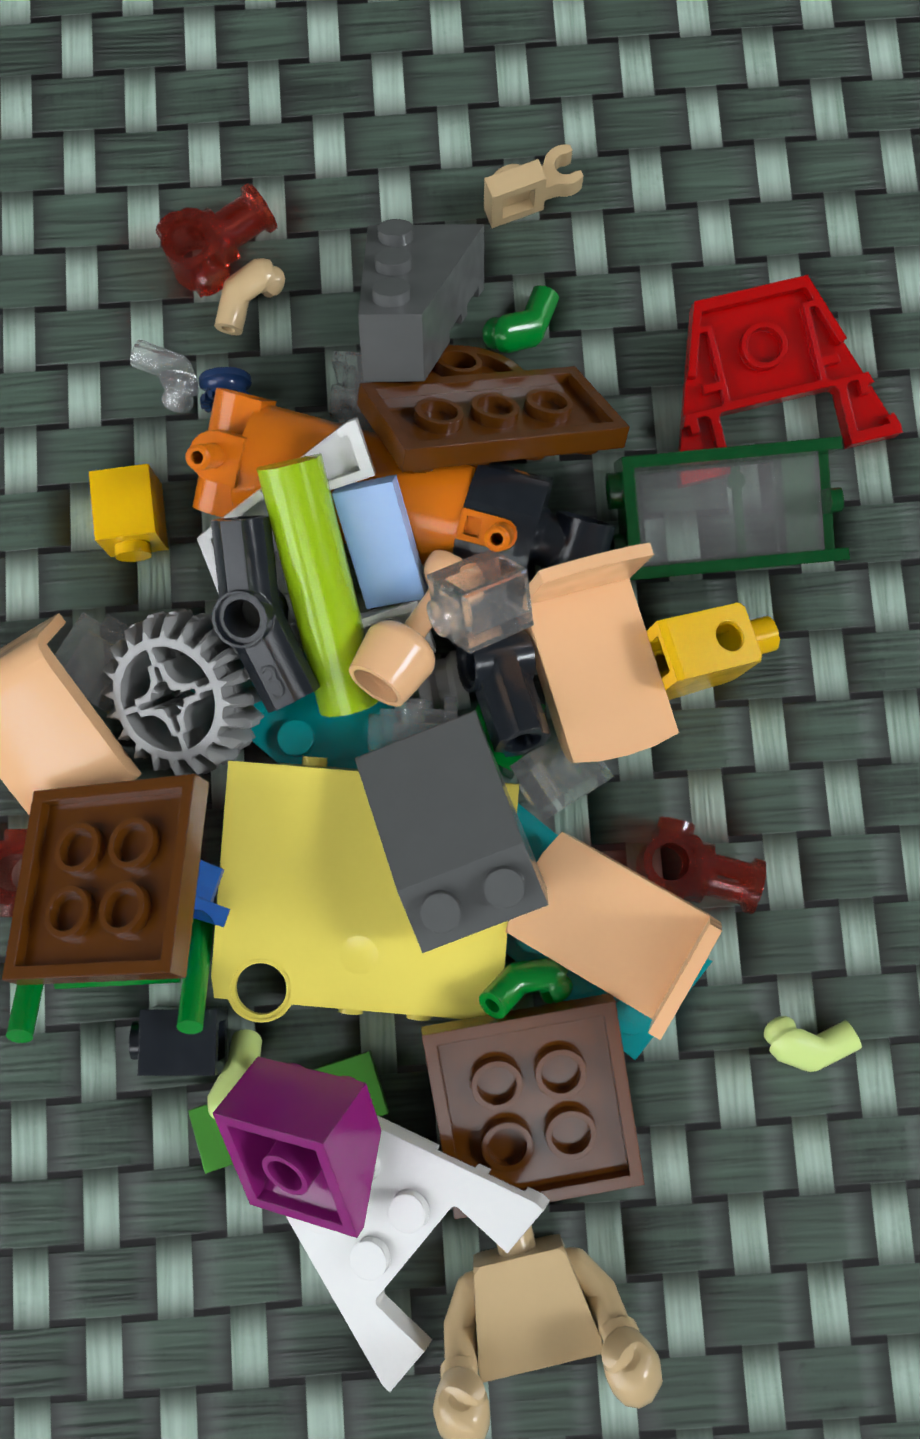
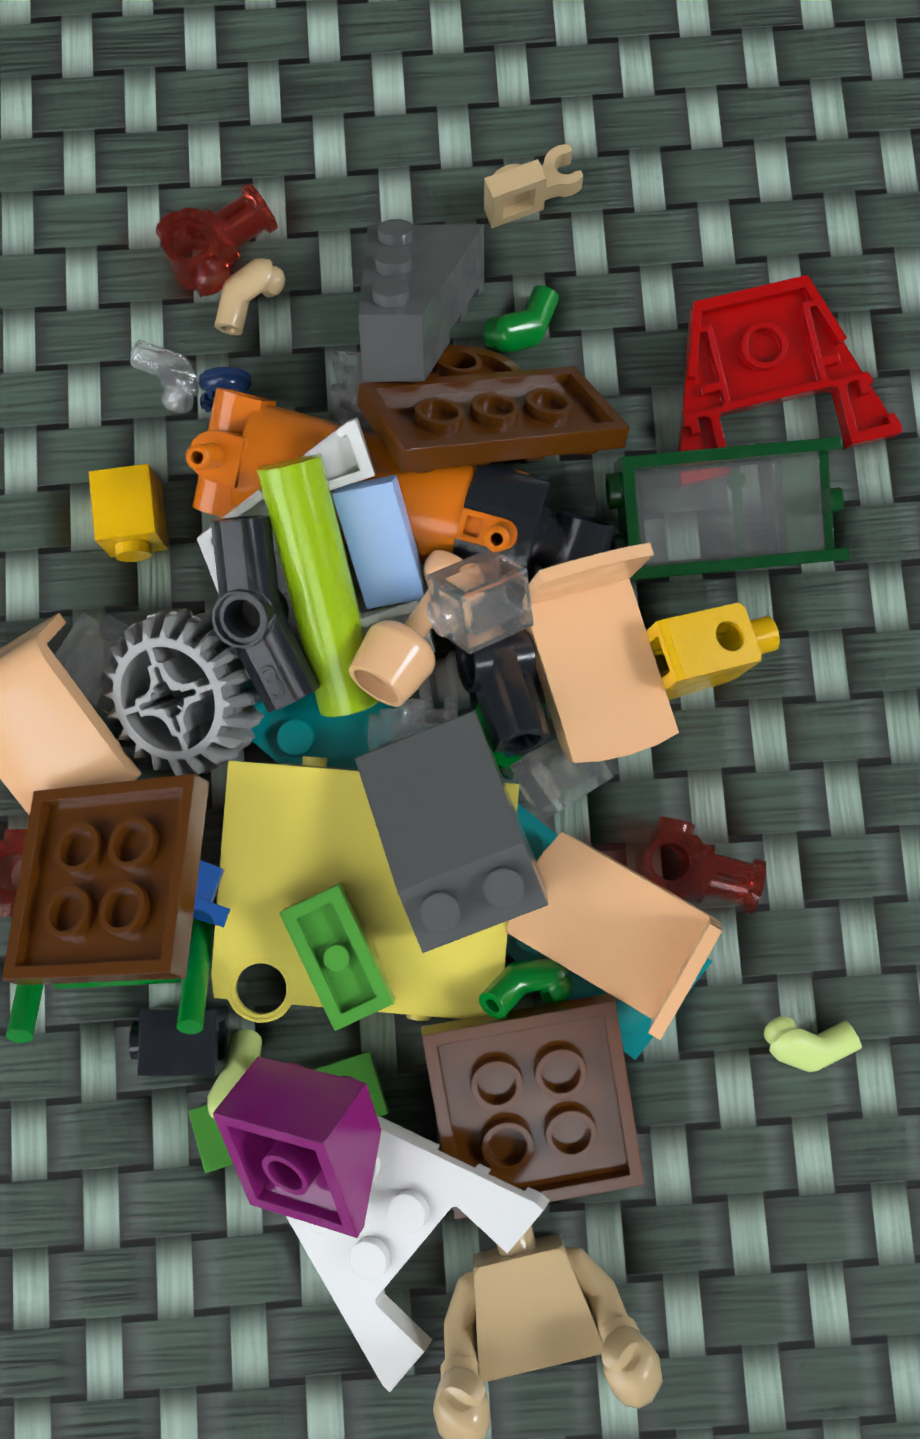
(337, 956): none -> bright green plate

